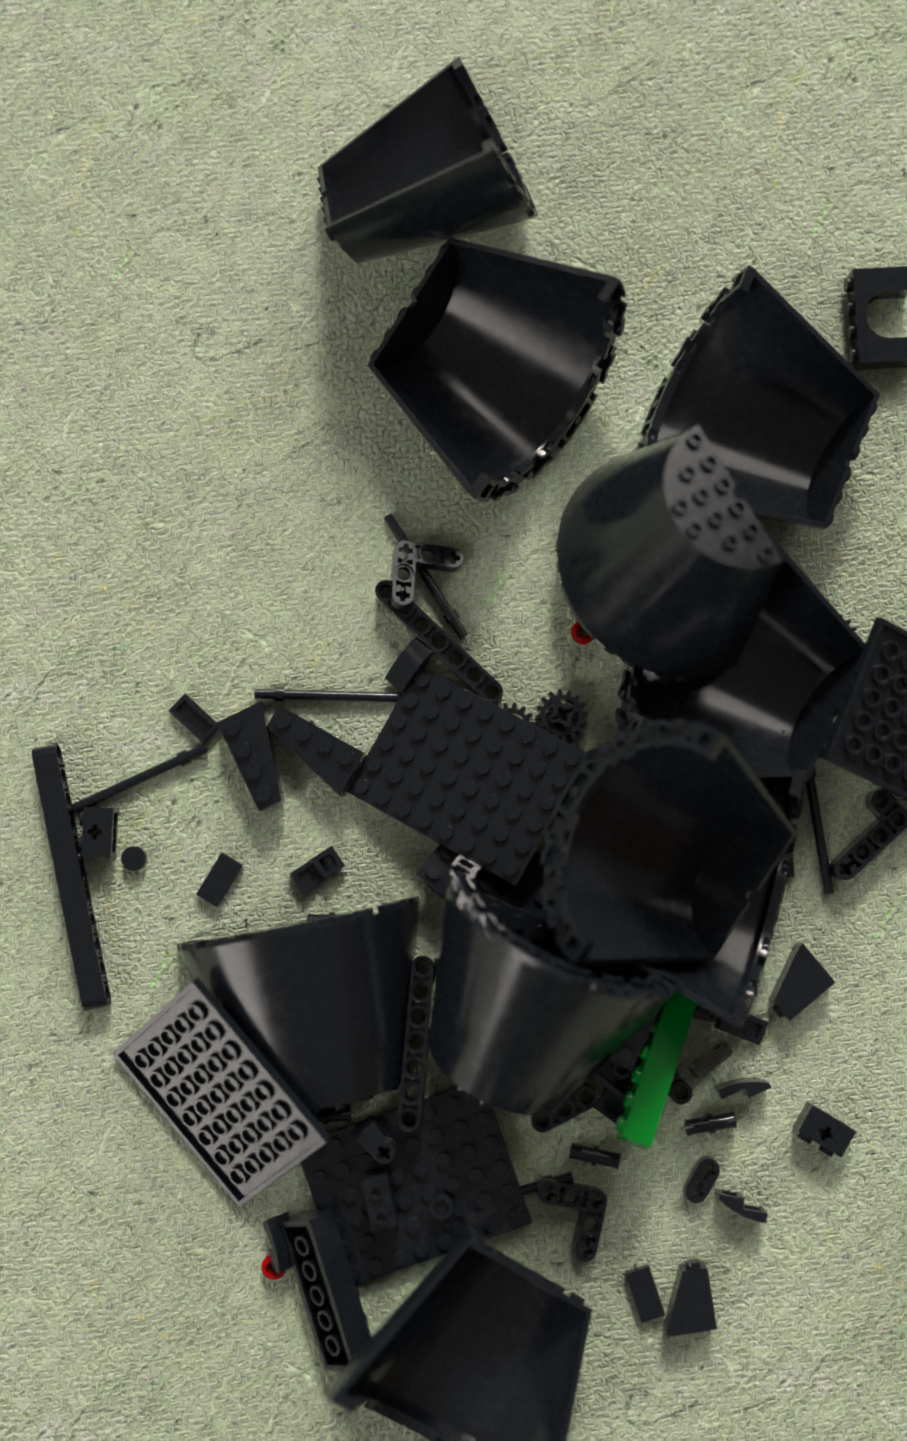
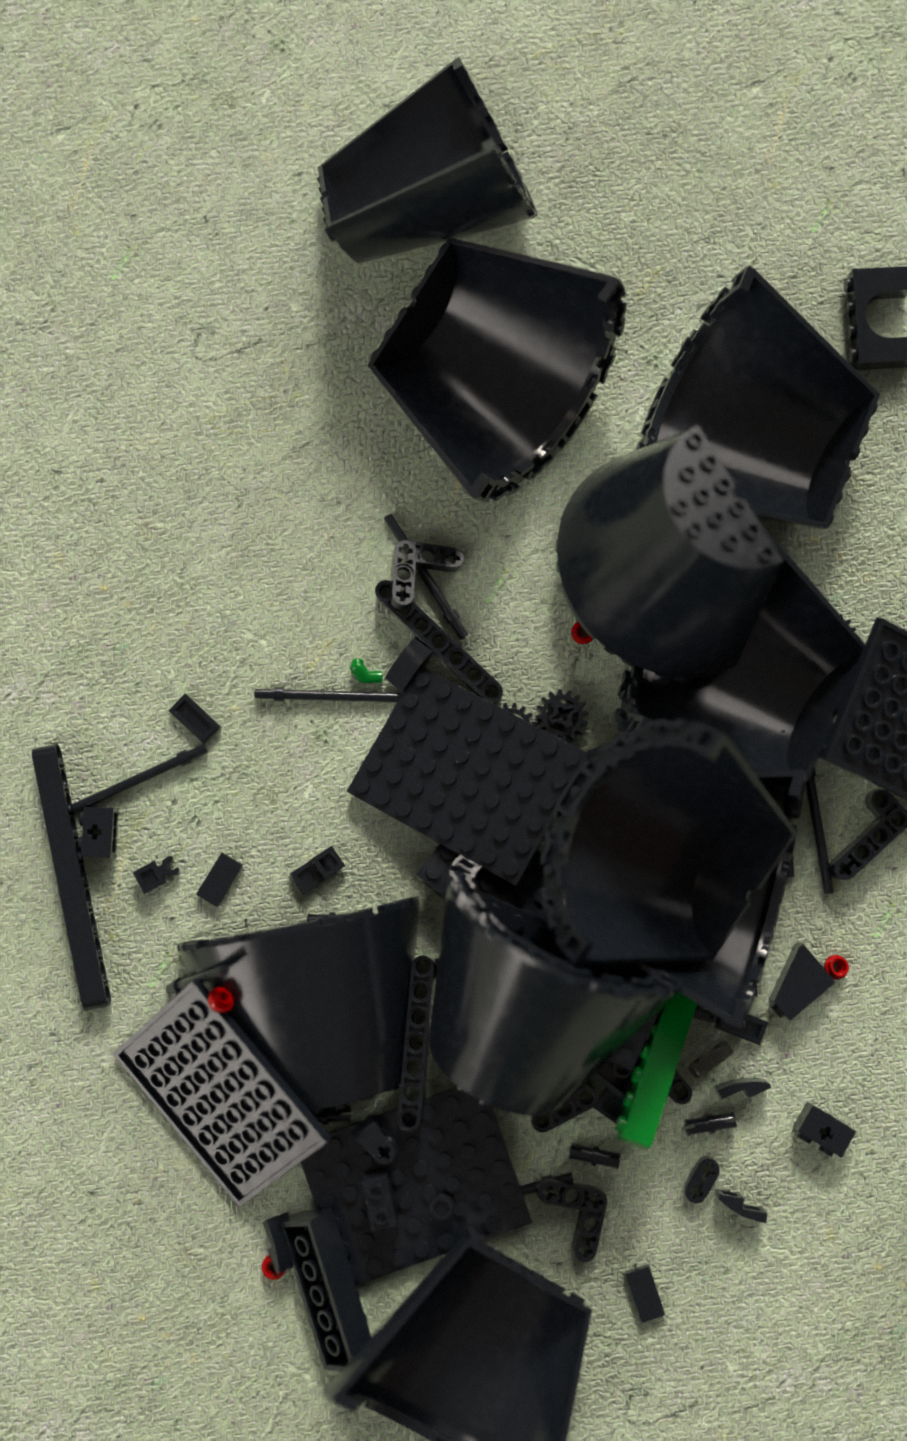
(134, 858): black tile -> none
(151, 875): none -> black plate
(179, 984): none -> black bar
(220, 1000): none -> red plate
(254, 754): black wedge -> none
(324, 753): black wedge -> none
(362, 674): none -> green arm
(690, 1301): black slope -> none
(842, 967): none -> red plate

